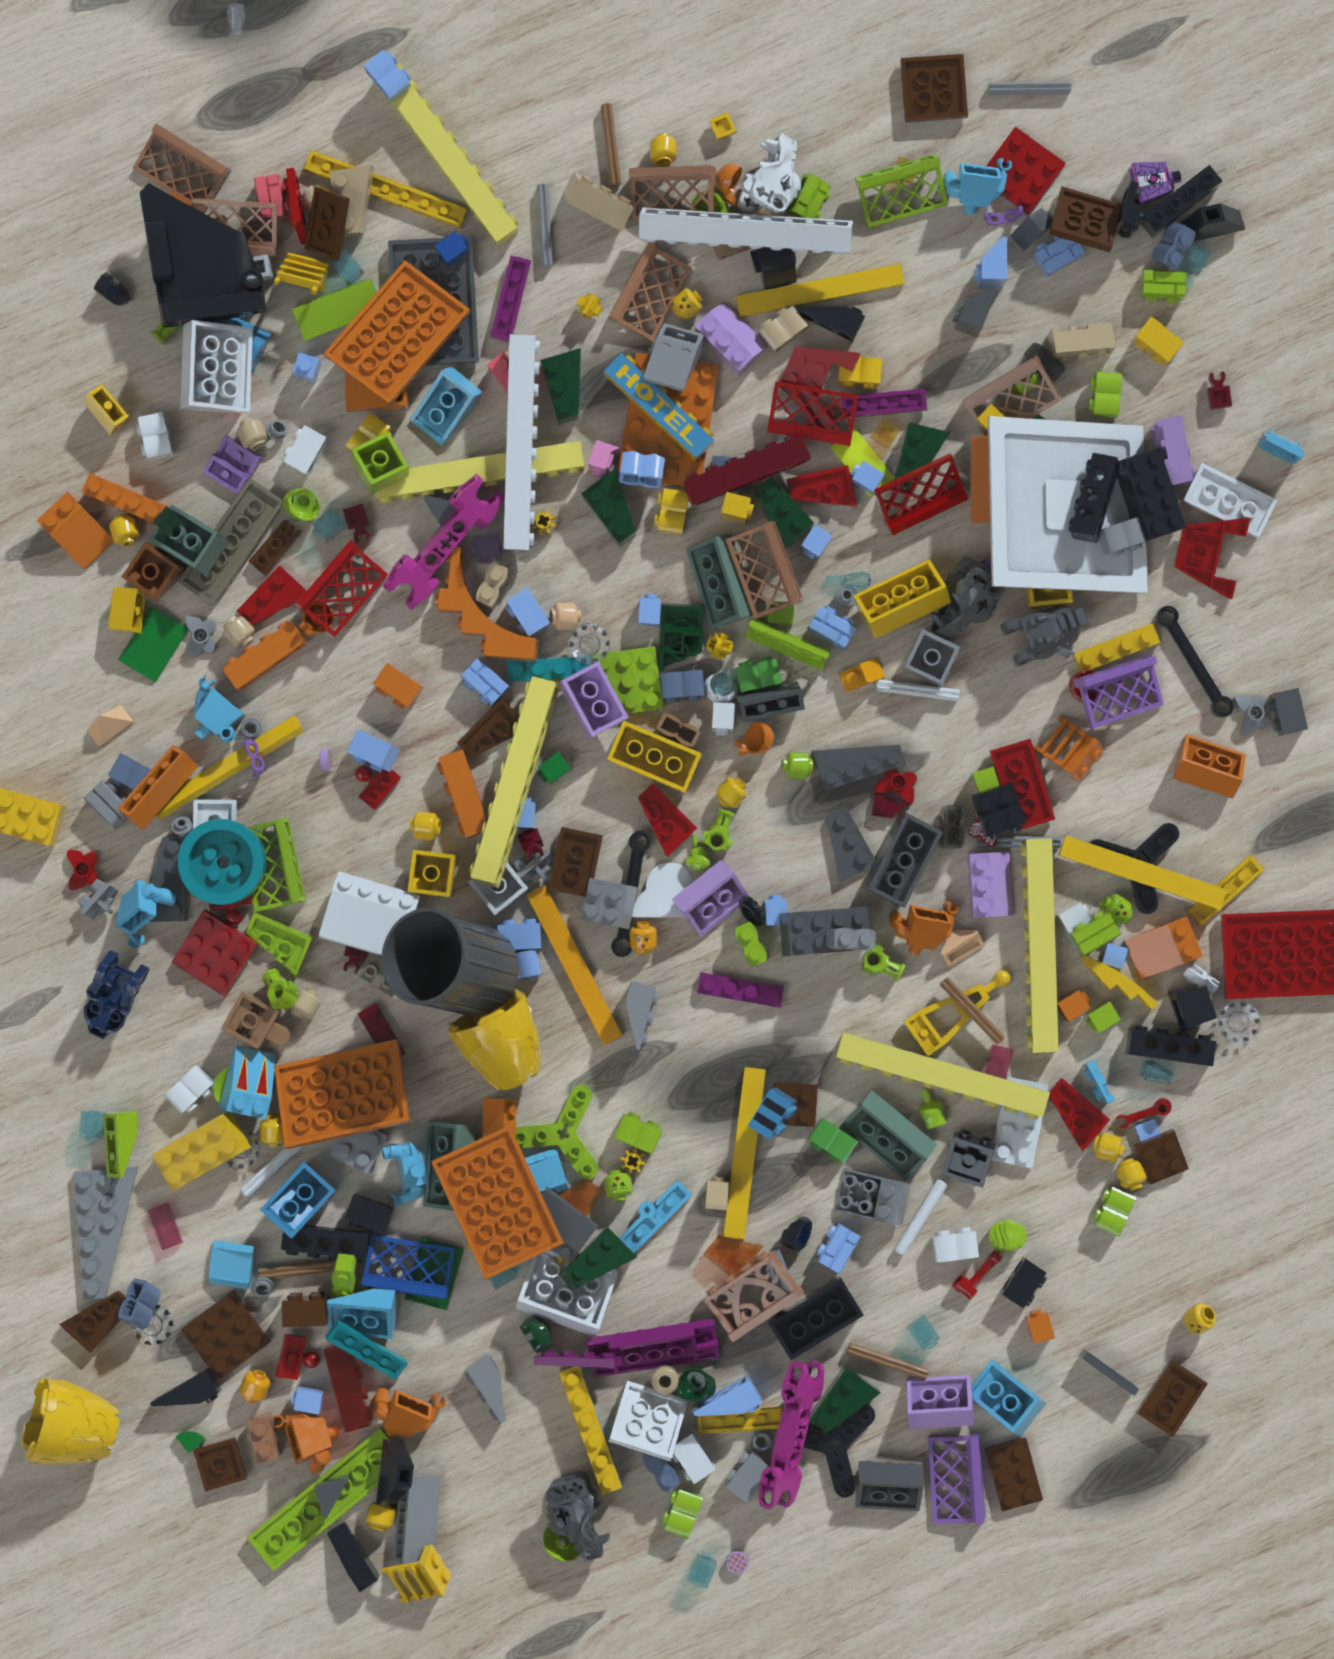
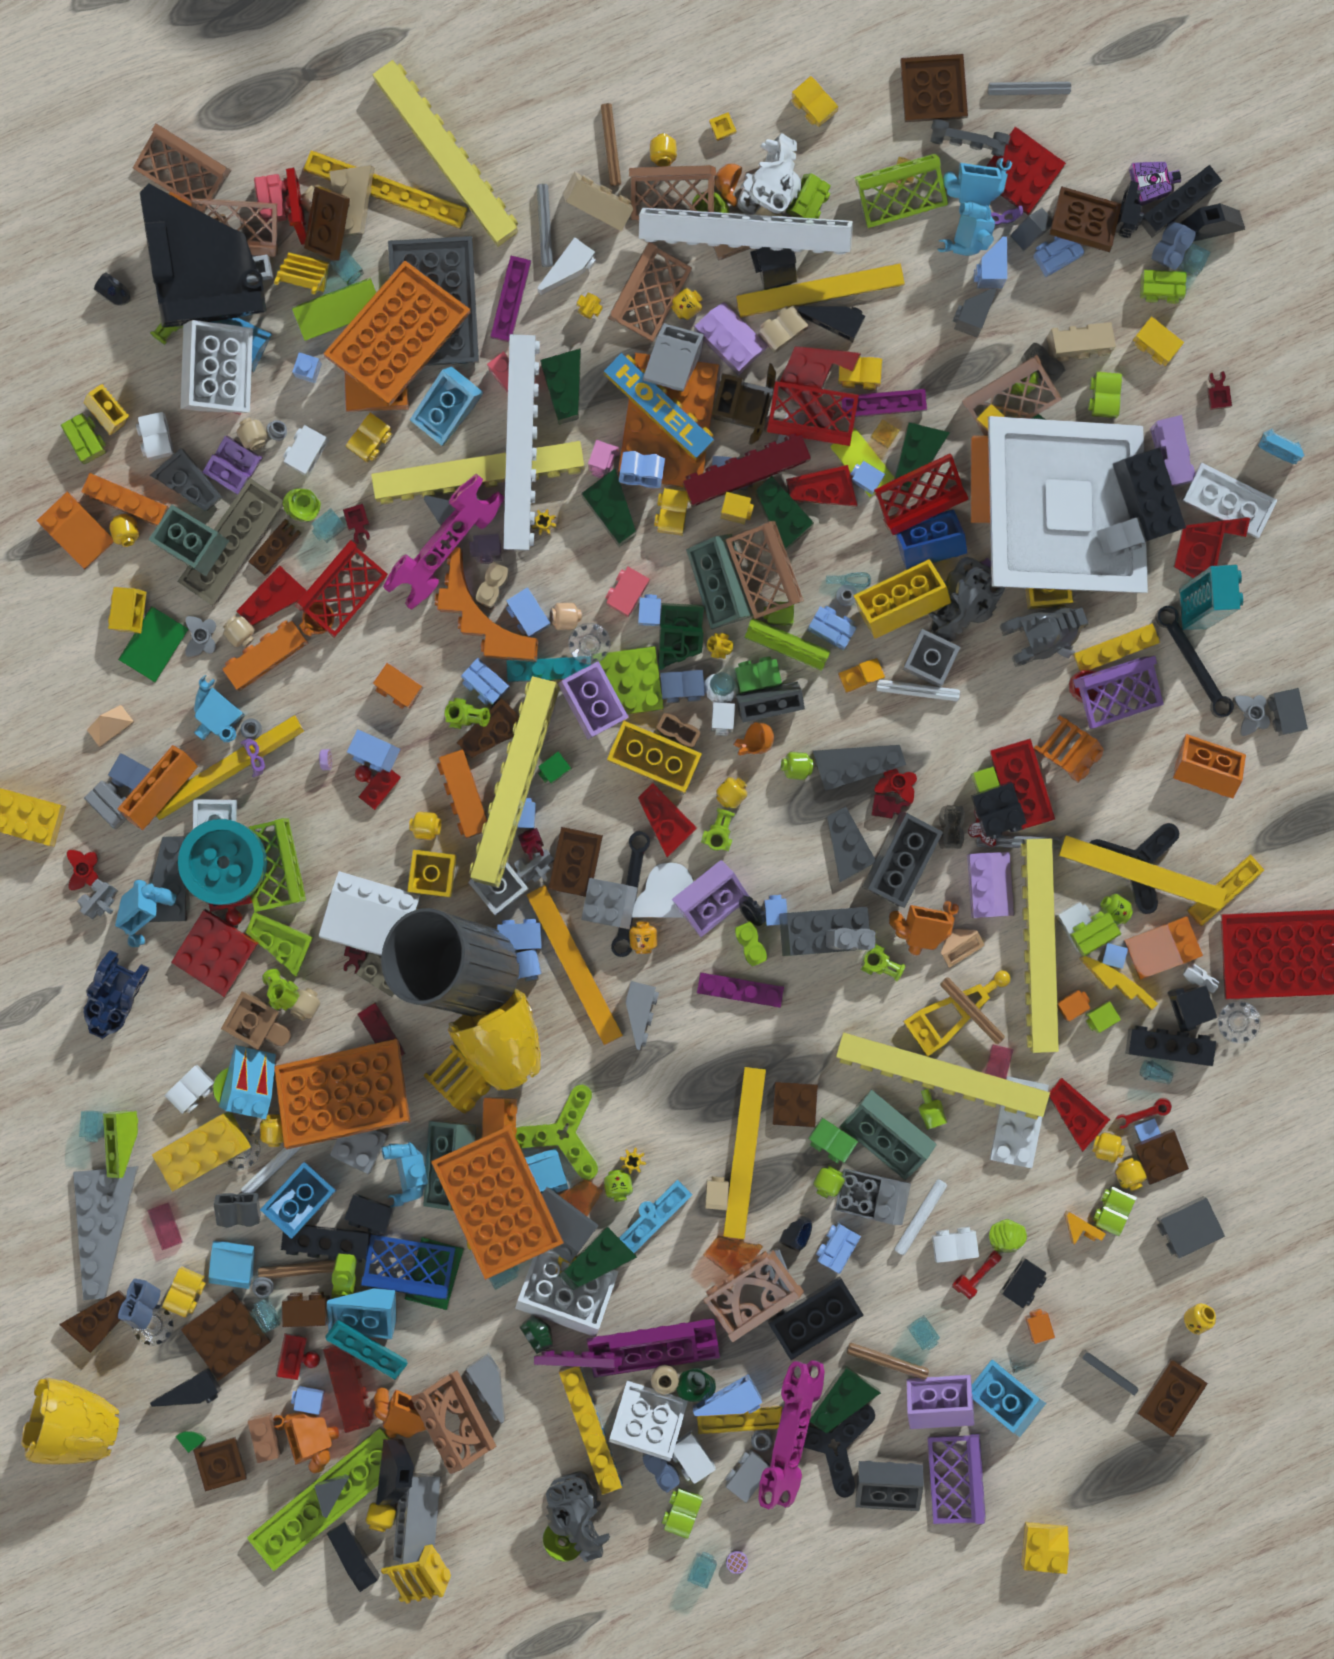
(83, 438): none -> lime brick
(153, 571): dark orange slope -> none
(167, 521): clear green plate -> none
(184, 830): light grey plate -> none
(184, 1292): none -> yellow brick
(187, 479): none -> dark grey wing
(236, 16): clear cone -> none
(237, 1209): none -> dark grey brick
(254, 1386): light orange head -> none
(266, 1315): none -> clear light blue brick
(379, 462): lime brick -> none
(387, 75): light blue brick -> none
(434, 1414): none -> nougat fence
(452, 248): blue brick -> none
(466, 1089): none -> yellow plate
(467, 714): none -> lime connector
(569, 266): none -> white slope
(627, 591): none -> coral brick
(638, 1133): lime brick -> none
(699, 858): lime piece -> none
(744, 402): none -> dark brown piece
(773, 1113): dark azure brick -> none
(814, 102): none -> yellow brick
(815, 542): light blue brick -> none
(829, 1182): none -> lime head
(932, 539): none -> blue slope
(969, 1158): black plate -> none
(973, 230): none -> medium azure torso
(976, 141): none -> dark grey plate
(1013, 1474): reddish brown plate -> none
(1045, 1548): none -> yellow slope
(1077, 1225): none -> light orange slope
(1091, 529): black brick -> none
(1100, 1091): medium azure wing -> none
(1190, 1227): none -> dark grey brick
(1210, 597): none -> teal brick

